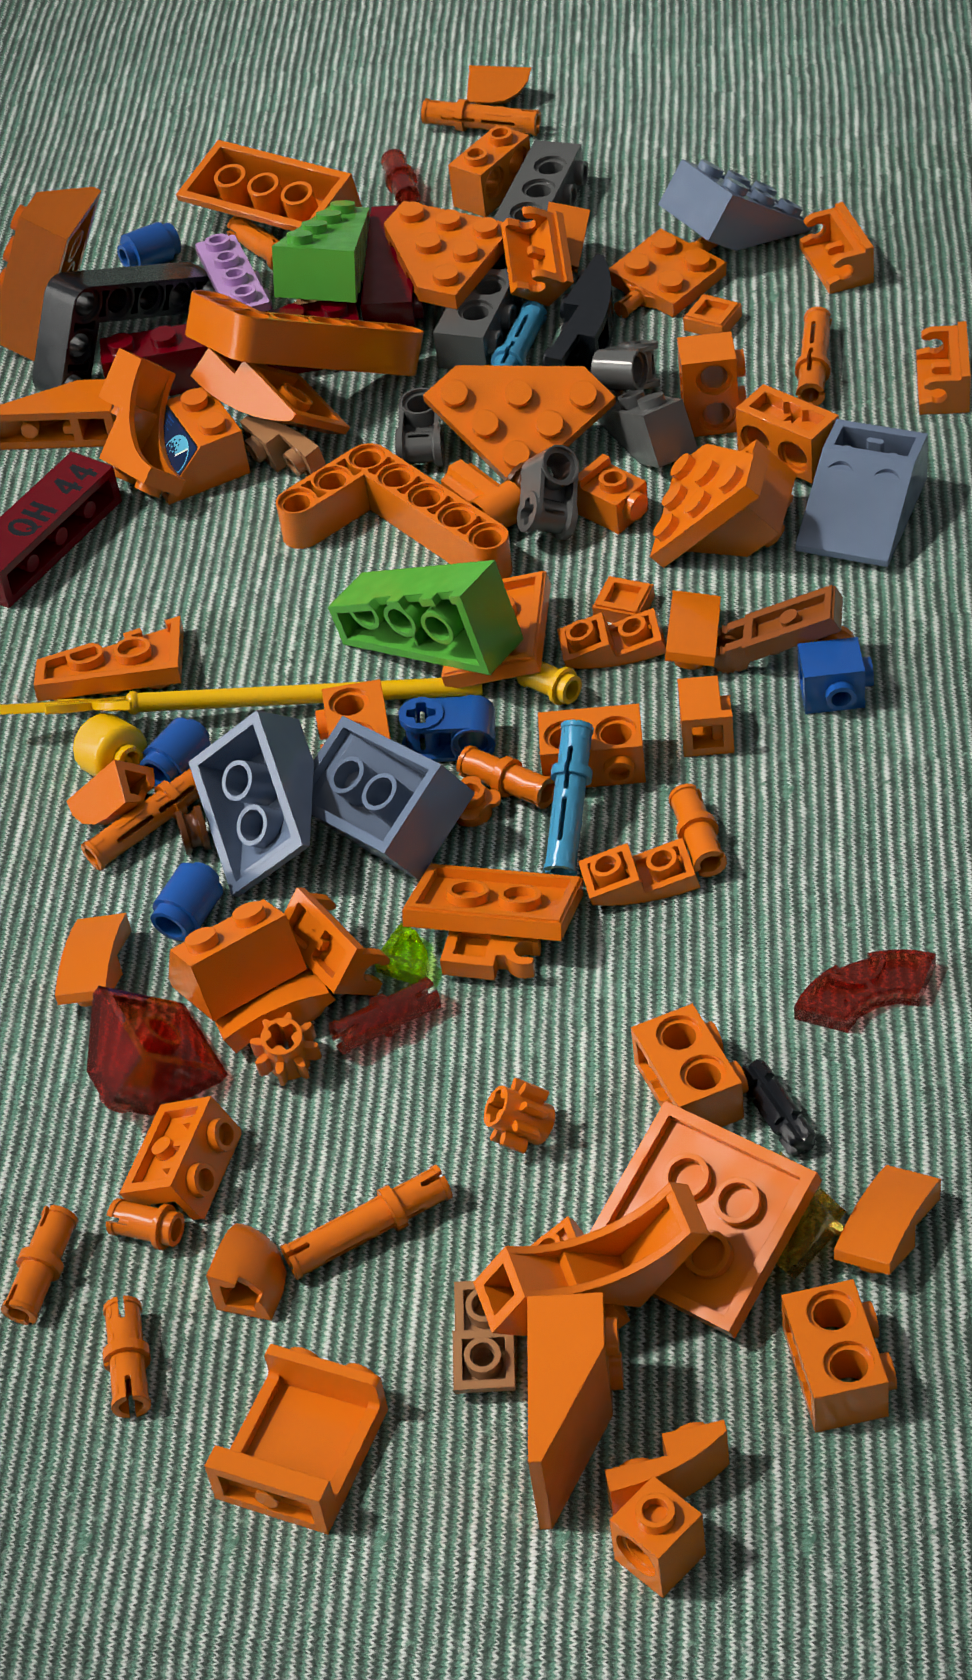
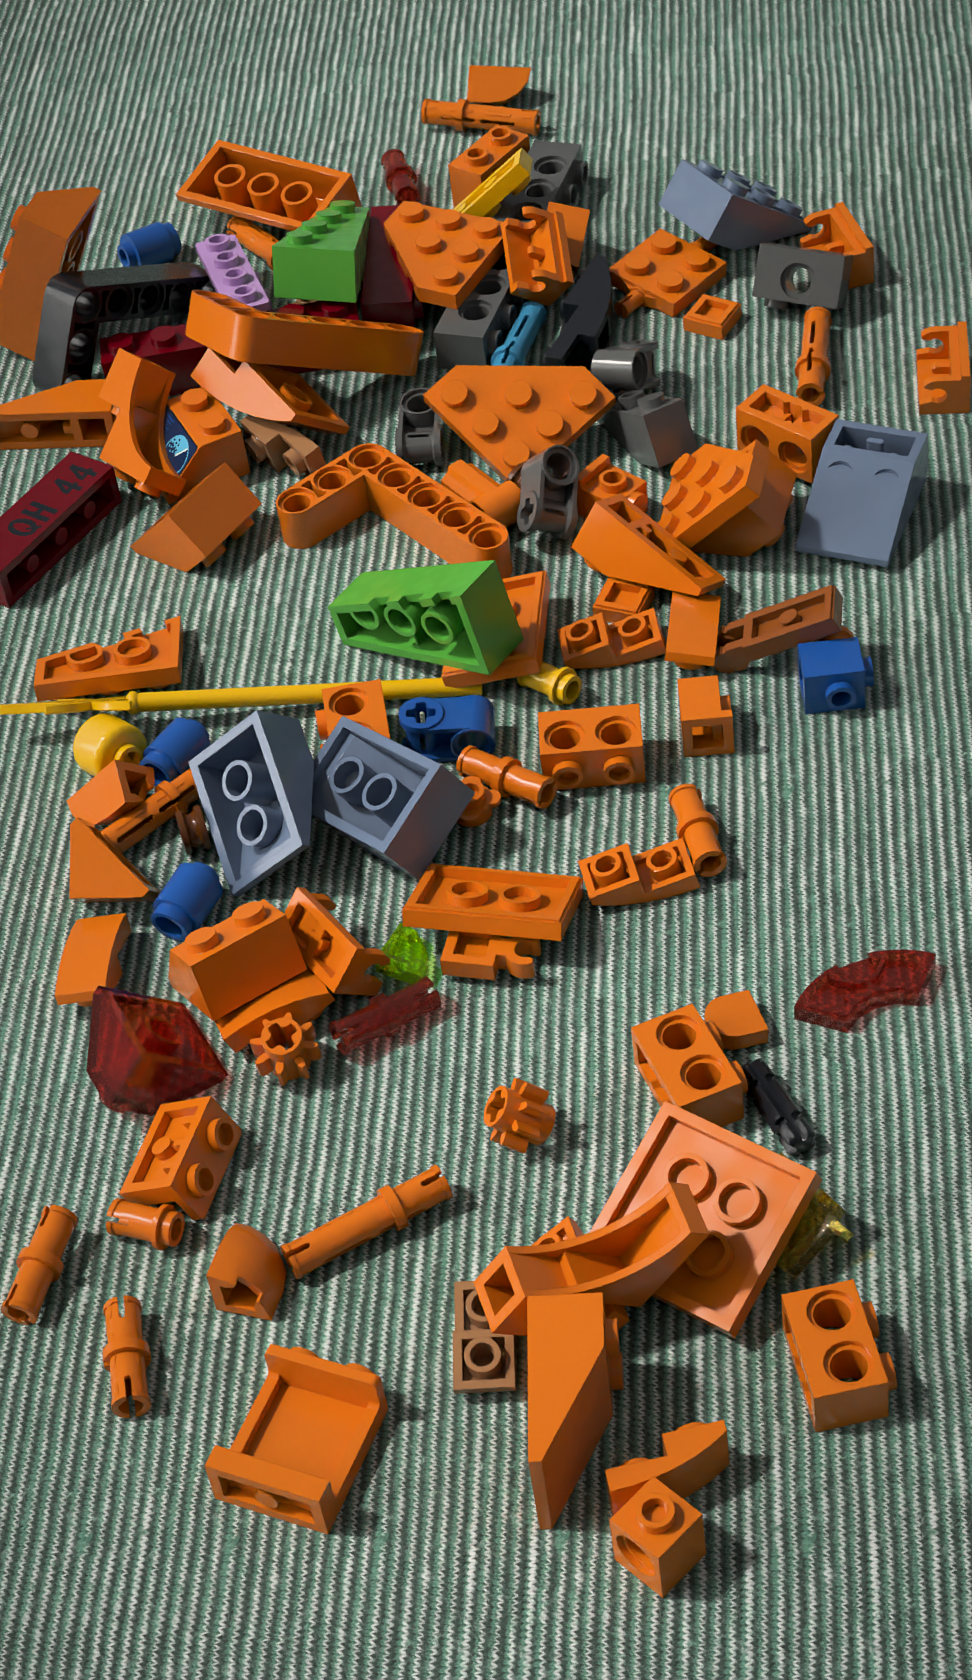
(102, 871): none -> orange slope
(200, 522): none -> orange slope
(507, 179): none -> yellow plate
(570, 778): dark azure pin -> none
(635, 548): none -> orange slope
(710, 381): orange brick -> none
(737, 1020): none -> orange tile
(778, 264): none -> dark grey brick
(885, 1220): orange slope -> none

